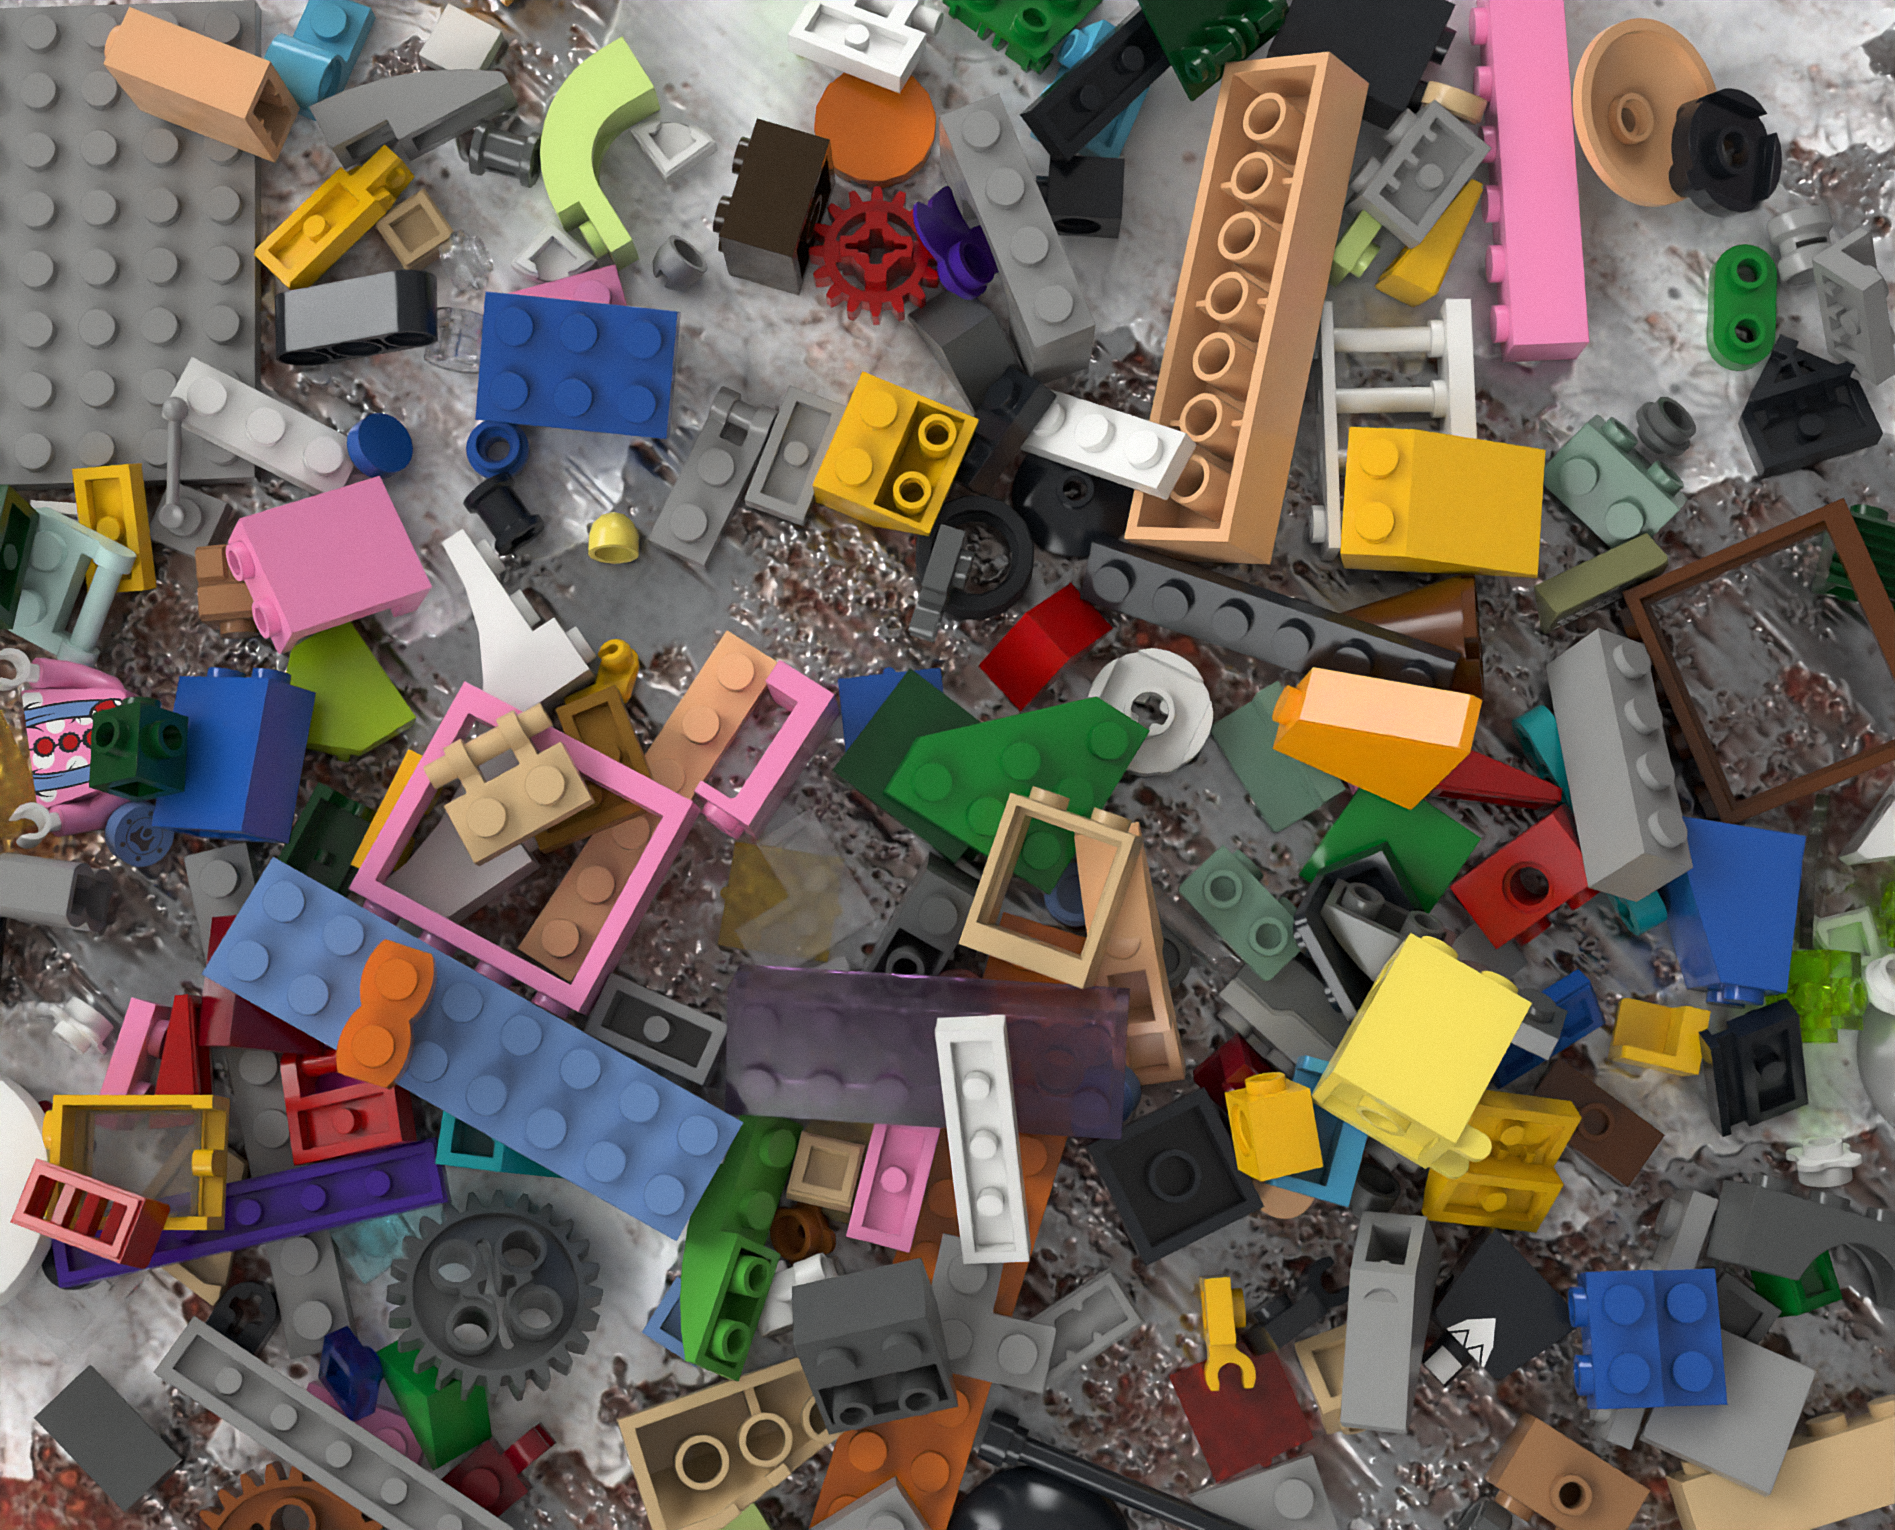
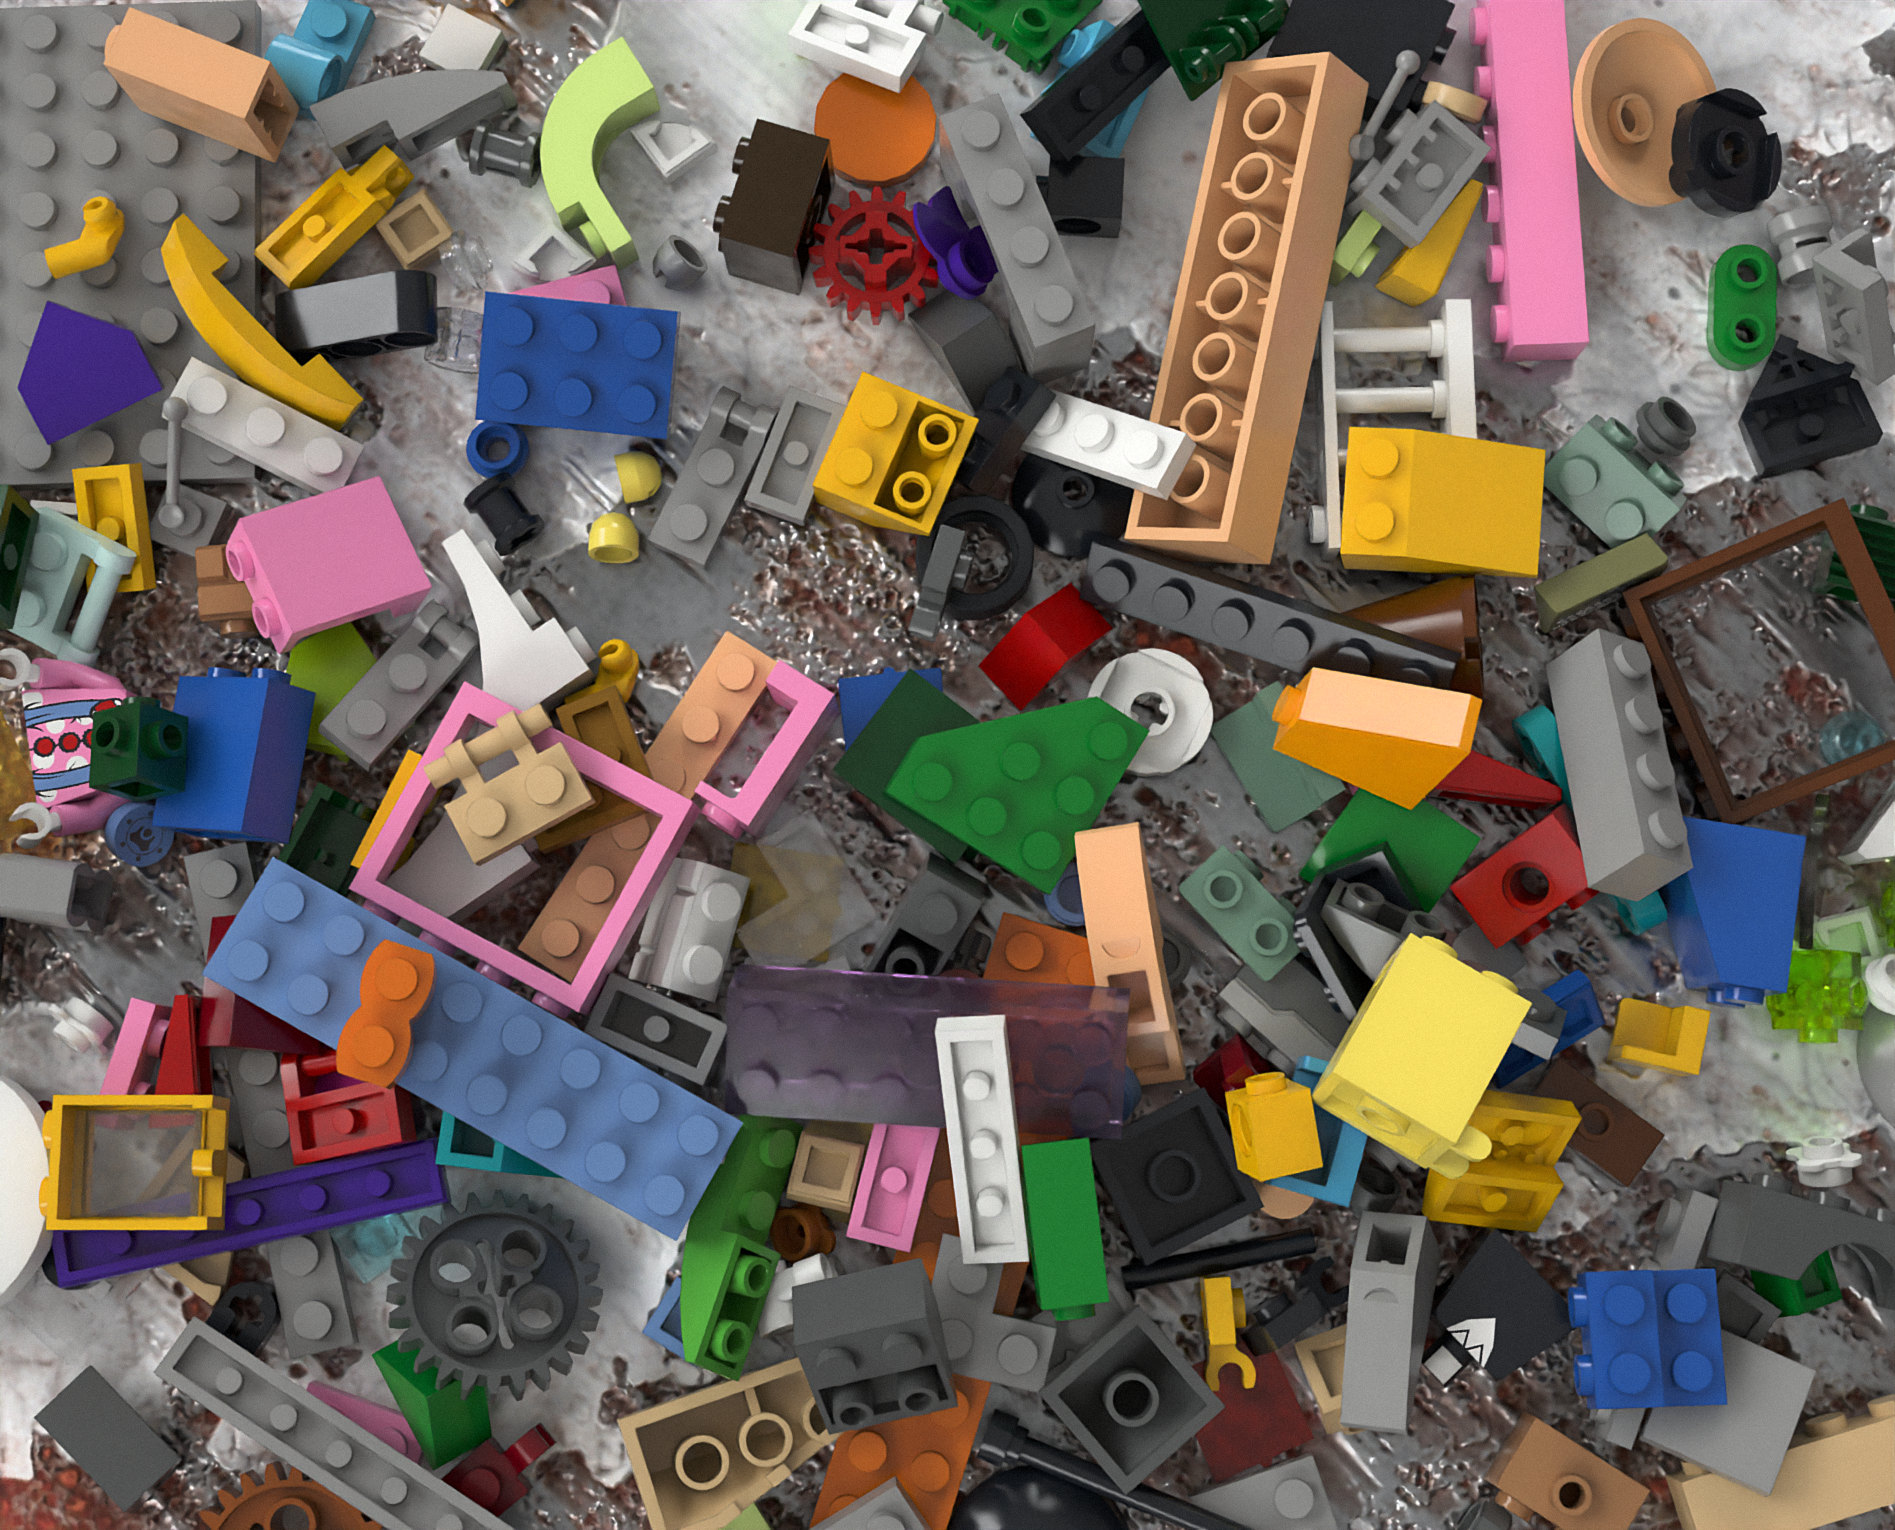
(82, 371): none -> dark purple slope
(96, 243): none -> yellow arm
(129, 1230): red slope -> none
(242, 341): none -> yellow slope
(350, 1373): clear blue plate -> none
(379, 445): blue tile -> none
(398, 686): none -> light grey plate
(638, 475): none -> light yellow hinge
(690, 929): none -> white brick
(1028, 952): tan window -> none
(1064, 1228): none -> green window
(1131, 1399): none -> dark grey slope
(1219, 1259): none -> black bar
(1362, 145): none -> light grey hinge
(1754, 1067): black plate -> none
(1848, 735): none -> clear light blue plate

